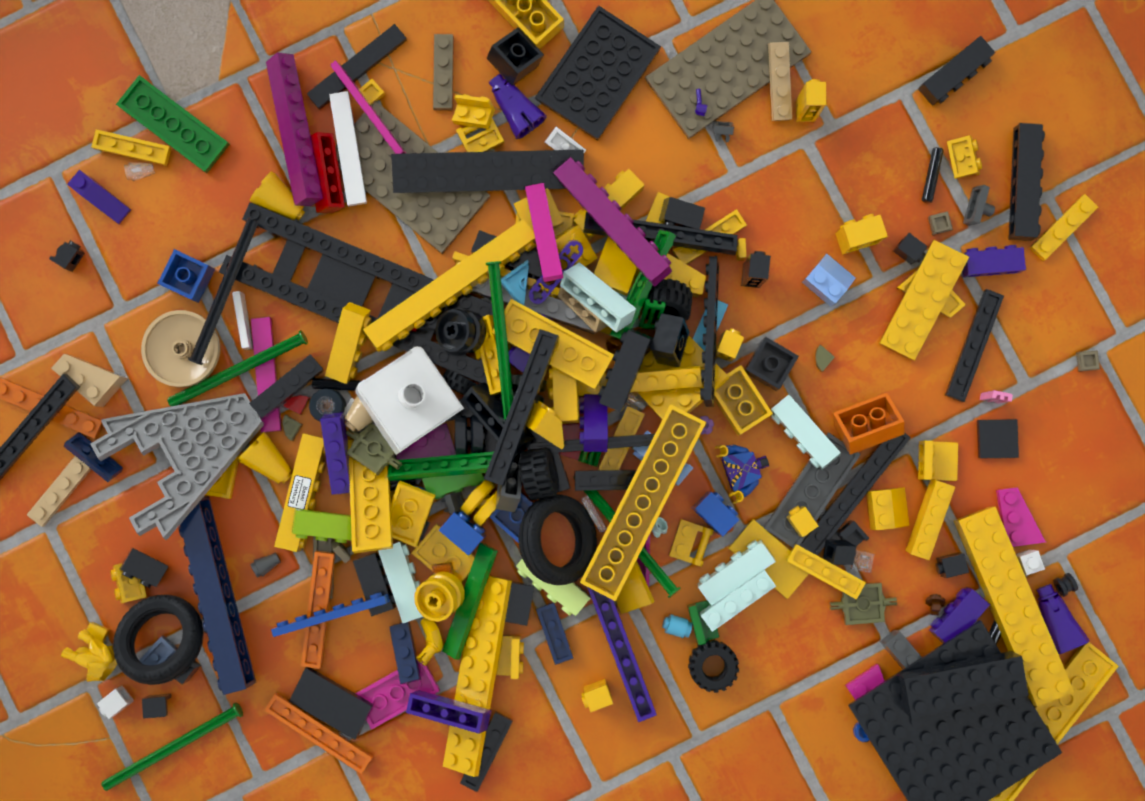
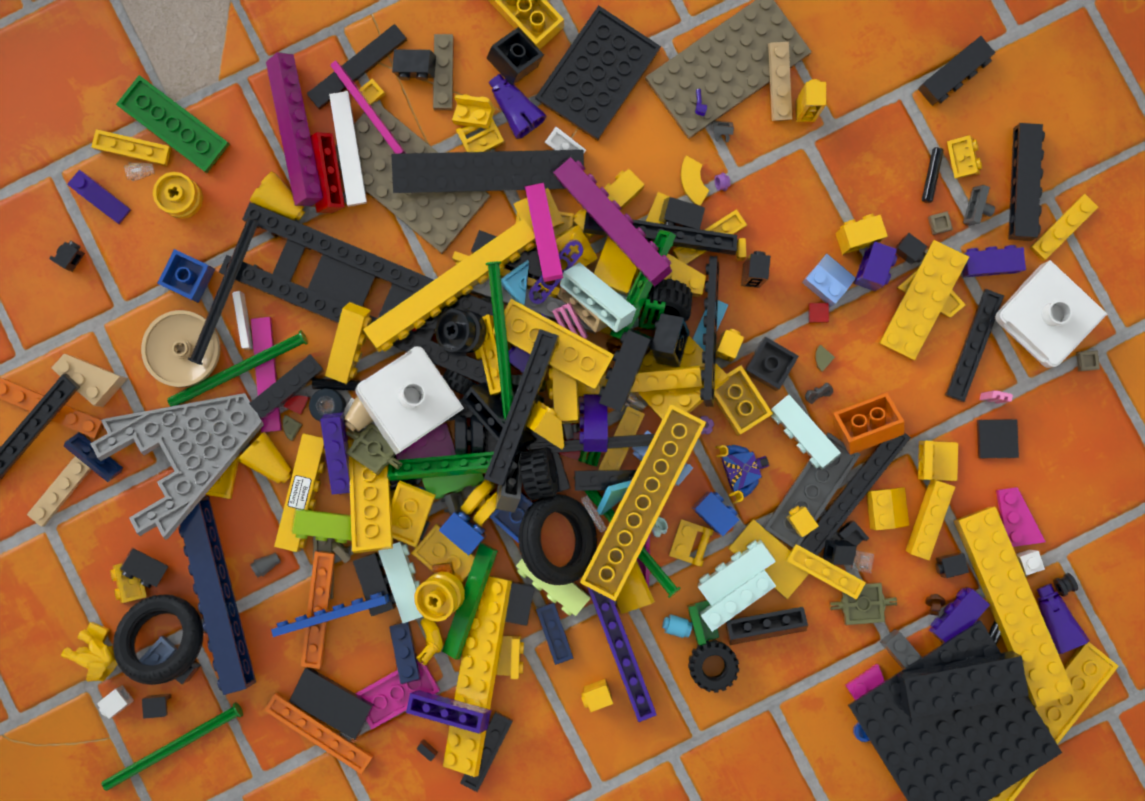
(177, 195): none -> yellow wheel
(414, 64): none -> black brick
(427, 750): none -> black tile
(569, 429): none -> dark grey tile
(574, 316): none -> bright pink tile
(612, 496): none -> medium azure tile
(692, 181): none -> yellow tile
(722, 182): none -> medium lavender plate
(766, 625): none -> black brick
(812, 395): none -> dark grey piece
(818, 312): none -> red tile
(876, 266): none -> dark purple brick
(1049, 315): none -> white piece

